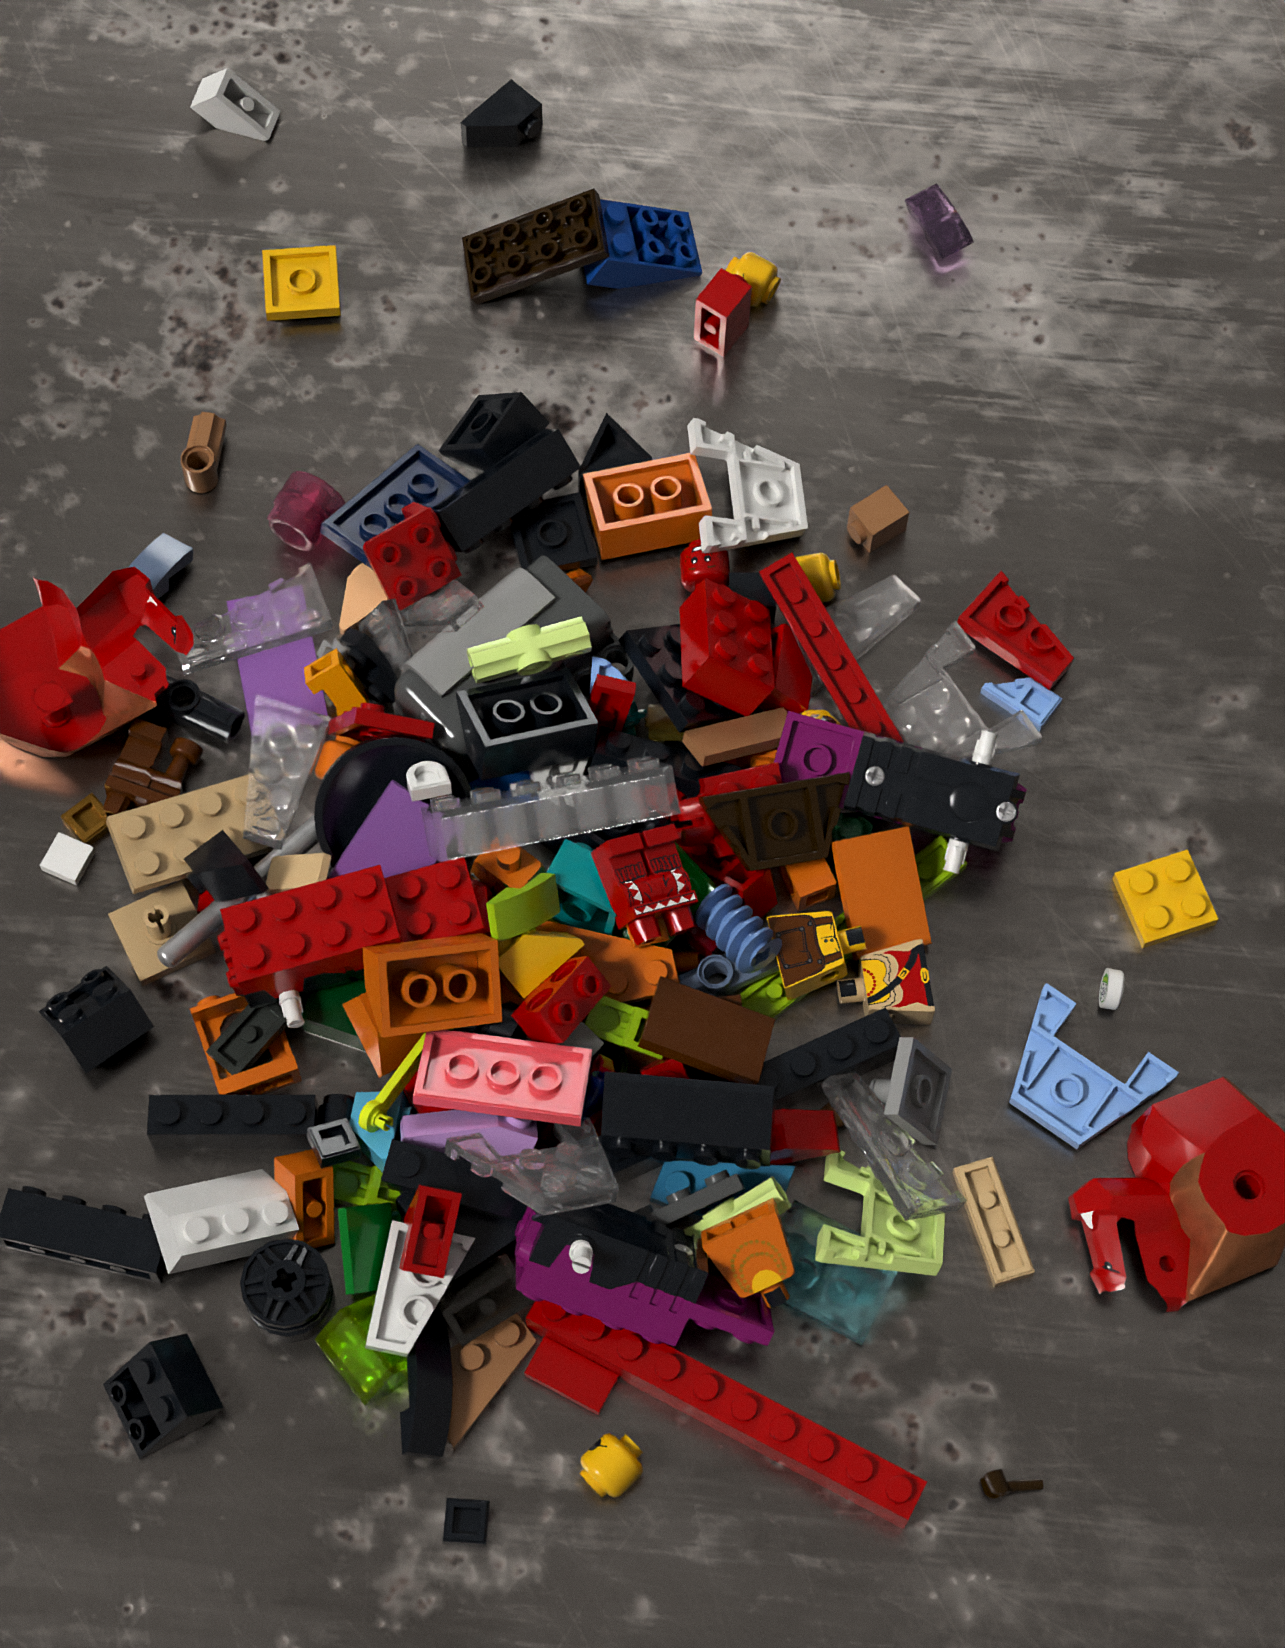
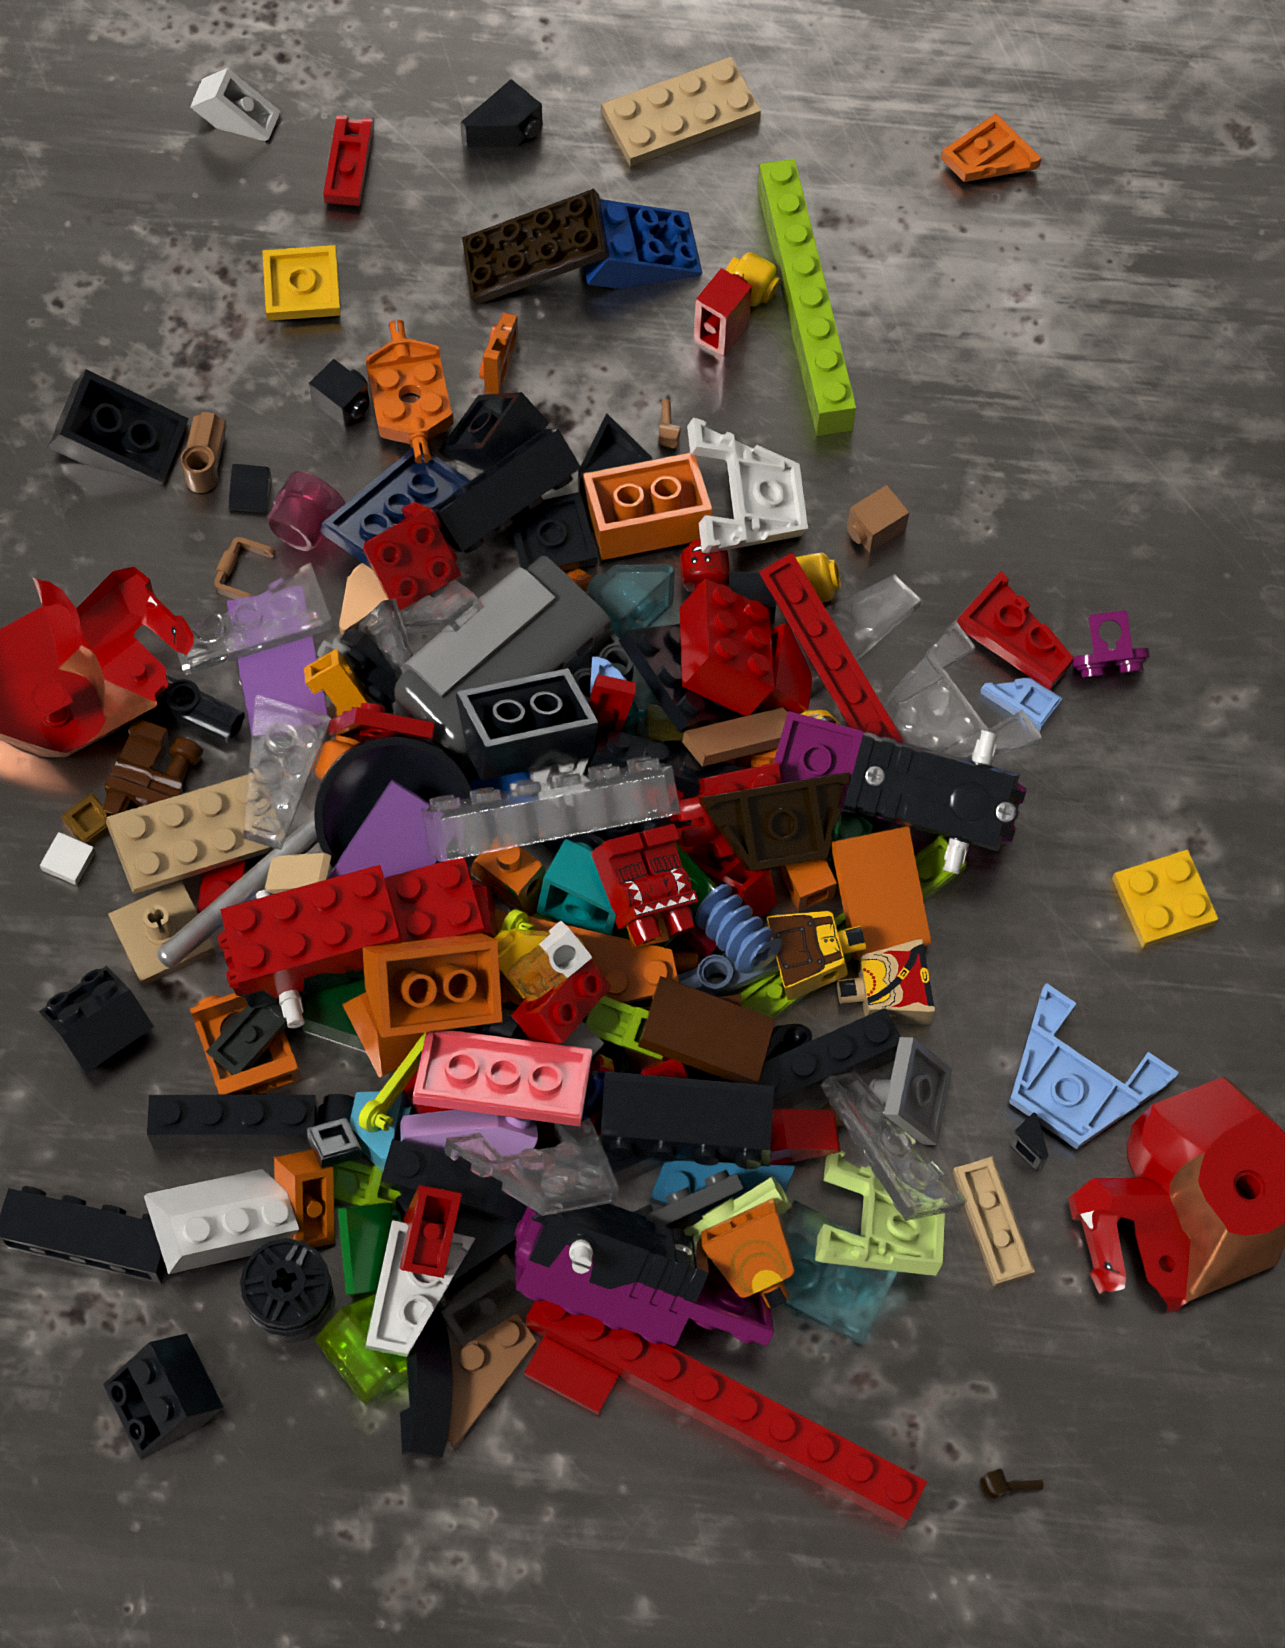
(117, 430): none -> black slope
(163, 560): sand blue slope -> none
(223, 870): black slope -> none
(229, 560): none -> medium nougat piece
(249, 488): none -> black slope
(340, 392): none -> black brick
(348, 160): none -> red plate
(407, 368): none -> orange plate
(427, 781): white tile -> none
(466, 1522): black tile -> none
(499, 353): none -> orange wing
(523, 908): lime slope -> none
(529, 650): yellowish green piece -> none
(549, 963): none -> leg
(611, 1465): yellow head -> none
(633, 594): none -> clear light blue slope
(668, 433): none -> medium nougat hand
(680, 111): none -> tan plate
(787, 1038): none -> black arm
(806, 298): none -> lime brick
(939, 221): clear purple slope -> none
(990, 152): none -> orange wing
(1030, 1143): none -> black slope
(1111, 989): white tile -> none
(1123, 655): none -> magenta bracket

